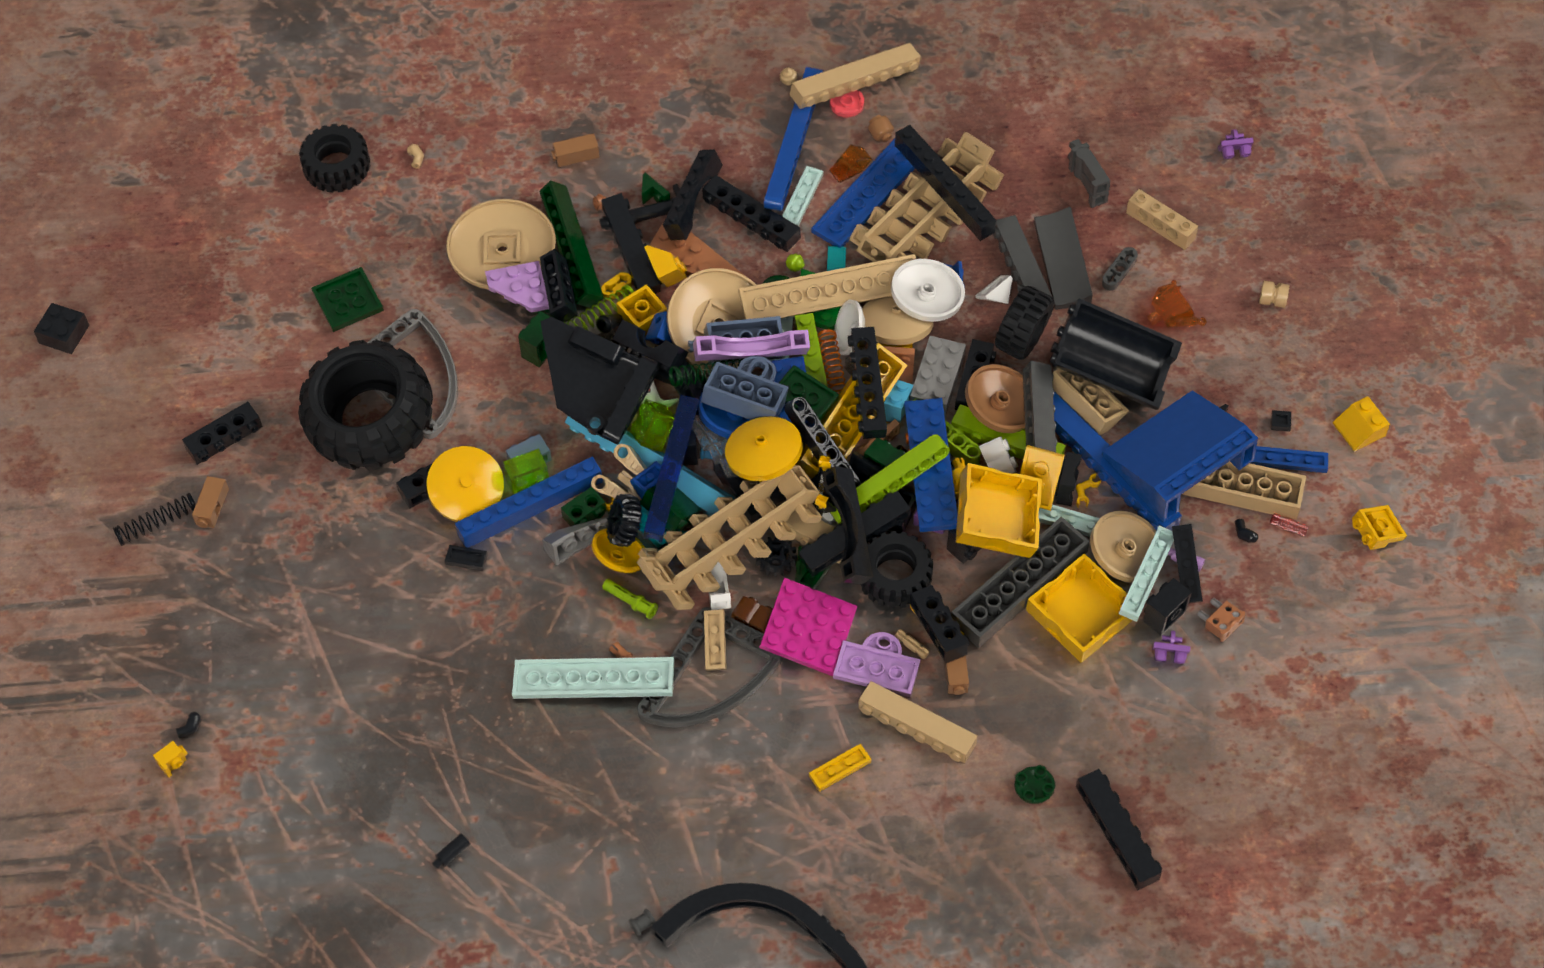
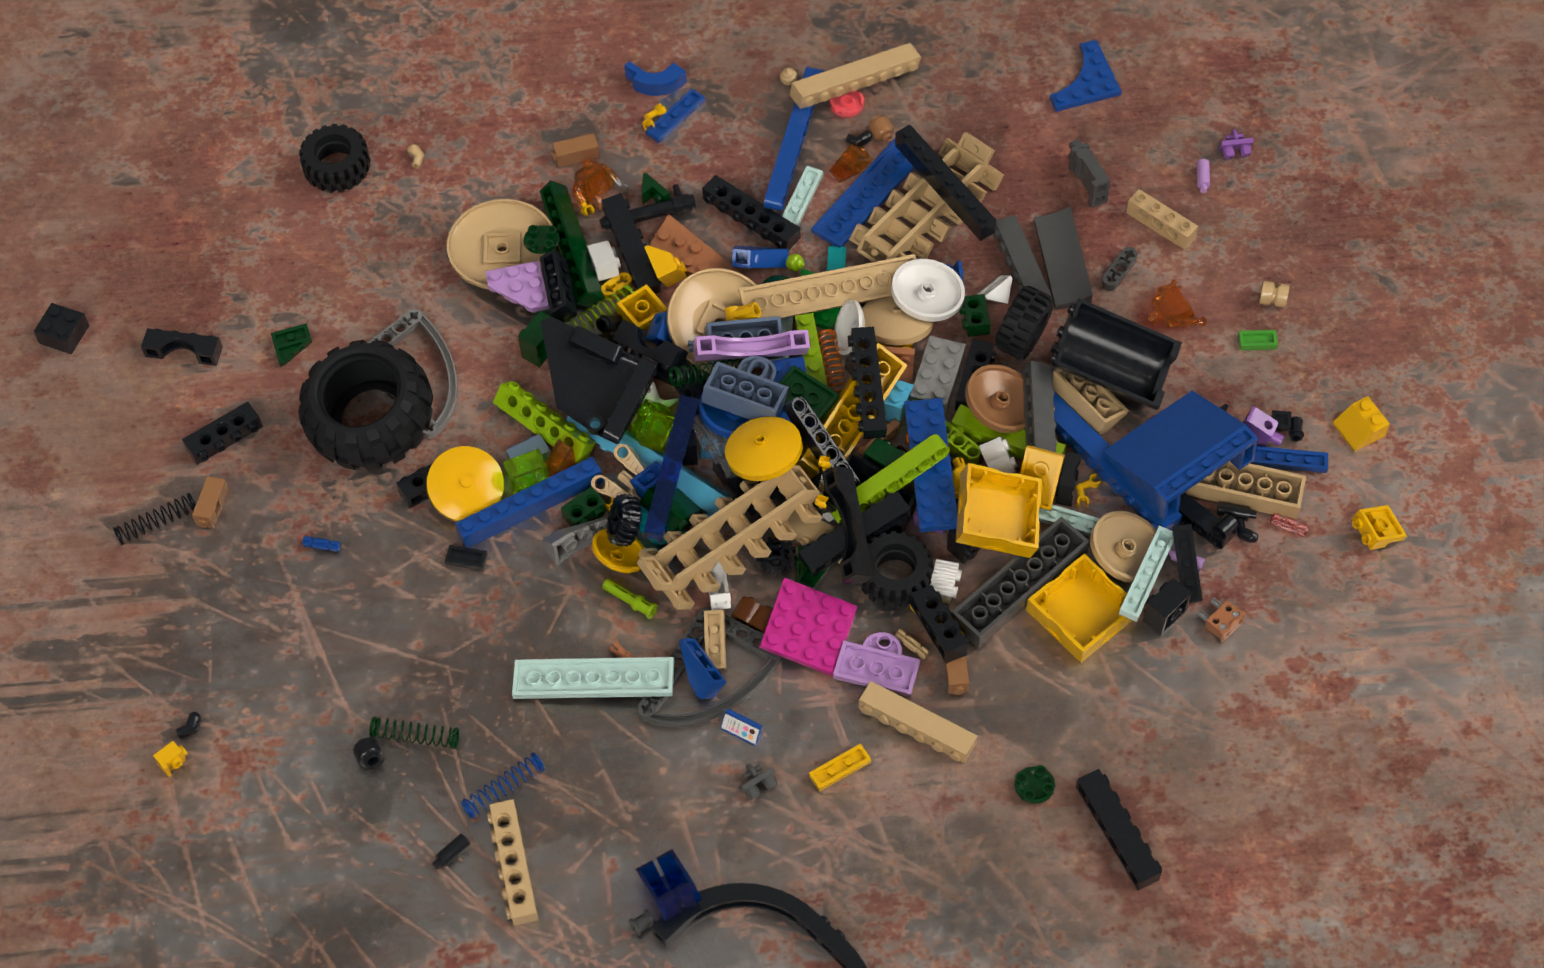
(159, 343): none -> black arch
(290, 342): none -> dark green wing
(320, 543): none -> blue axle
(347, 299): dark green plate -> none
(368, 752): none -> black head
(375, 723): none -> dark green piece
(525, 911): none -> tan brick
(536, 761): none -> blue piece
(541, 239): none -> dark green dish
(542, 420): none -> lime brick
(560, 458): none -> clear orange slope
(593, 180): none -> clear orange torso
(604, 260): none -> white brick
(656, 83): none -> blue arch
(658, 110): none -> yellow arm
(672, 890): none -> clear blue piece
(675, 115): none -> blue tile
(680, 217): black arch -> none
(701, 672): none -> blue slope
(741, 727): none -> slope
(743, 312): none -> yellow piece
(750, 787): none -> dark grey hips
(758, 257): none -> blue slope
(860, 140): none -> black arm
(944, 579): none -> white brick
(975, 311): none -> dark green brick
(1093, 83): none -> blue plate
(1161, 649): medium lavender hips -> none
(1203, 175): none -> lavender cylinder
(1206, 524): none -> black beam
(1236, 511): none -> black cylinder
(1258, 340): none -> bright green tile
(1263, 427): none -> medium lavender torso
(1296, 433): none -> black pin

